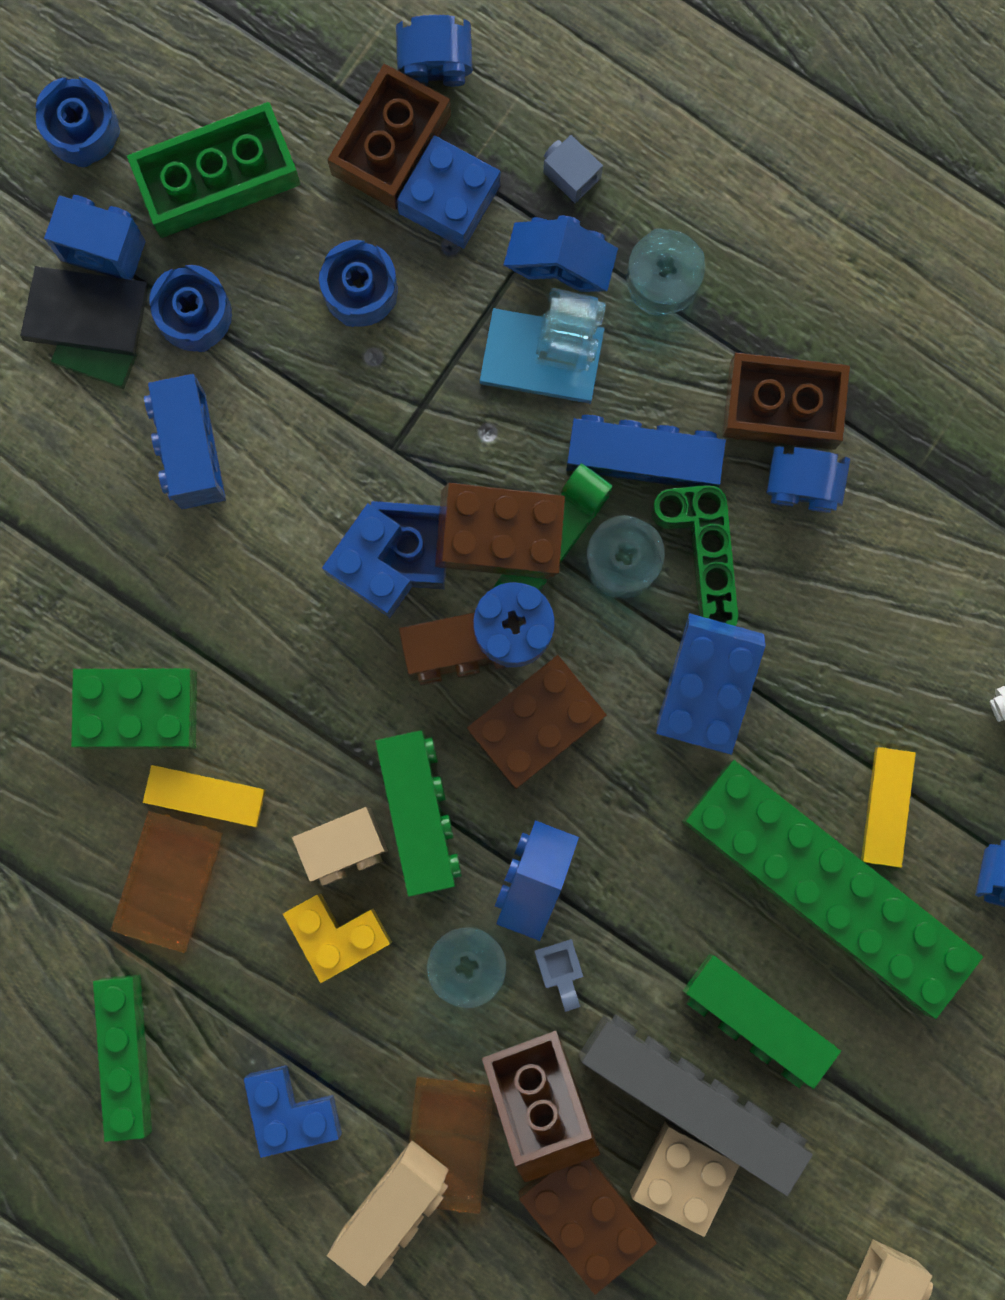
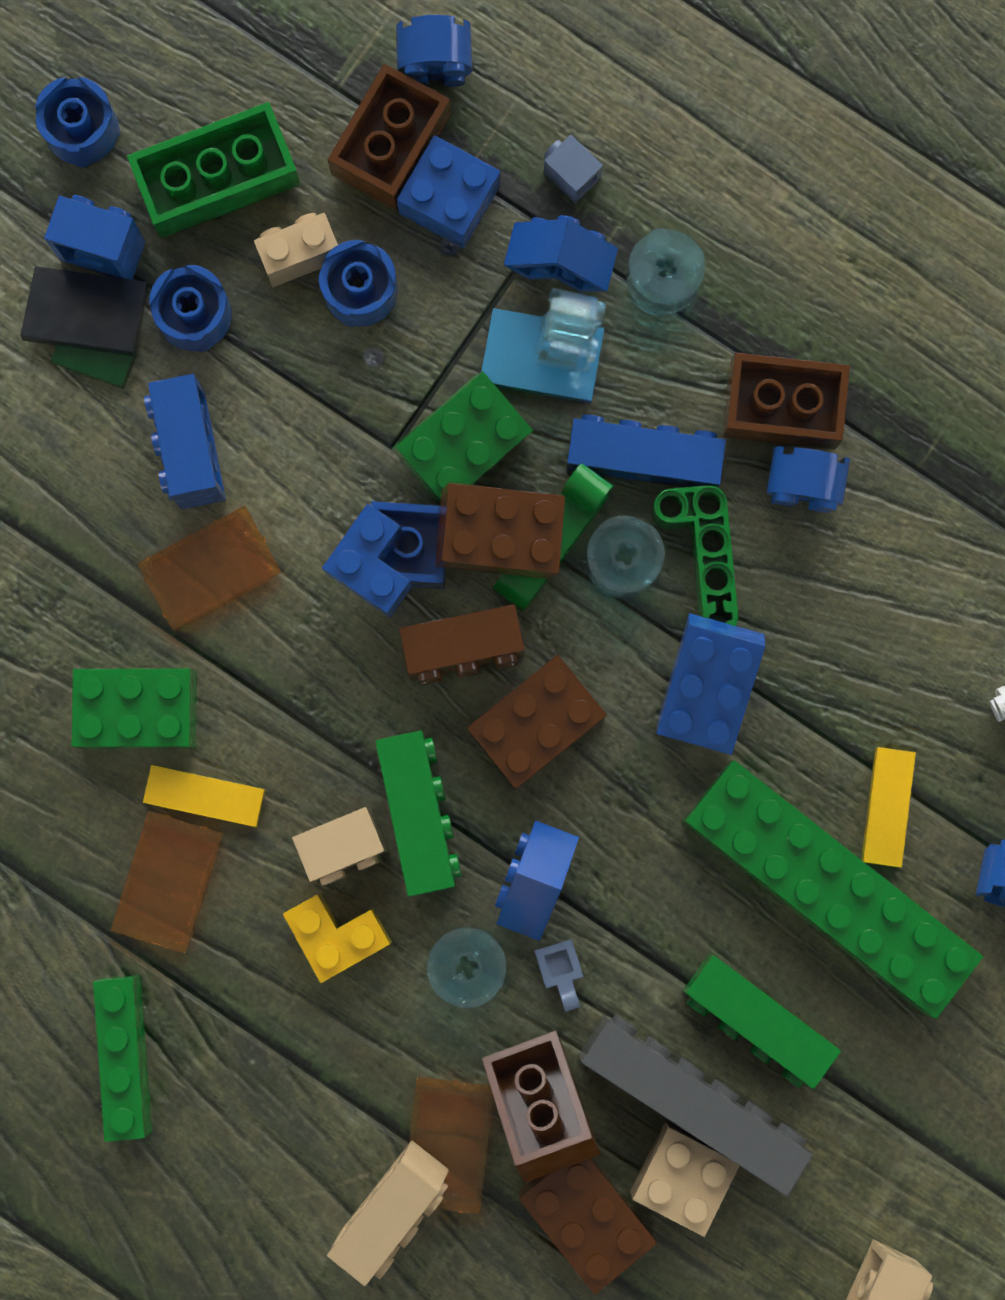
(209, 568): none -> clear orange piece
(282, 1123): blue brick -> none
(295, 249): none -> tan brick
(462, 437): none -> green brick
(527, 606): blue brick -> none

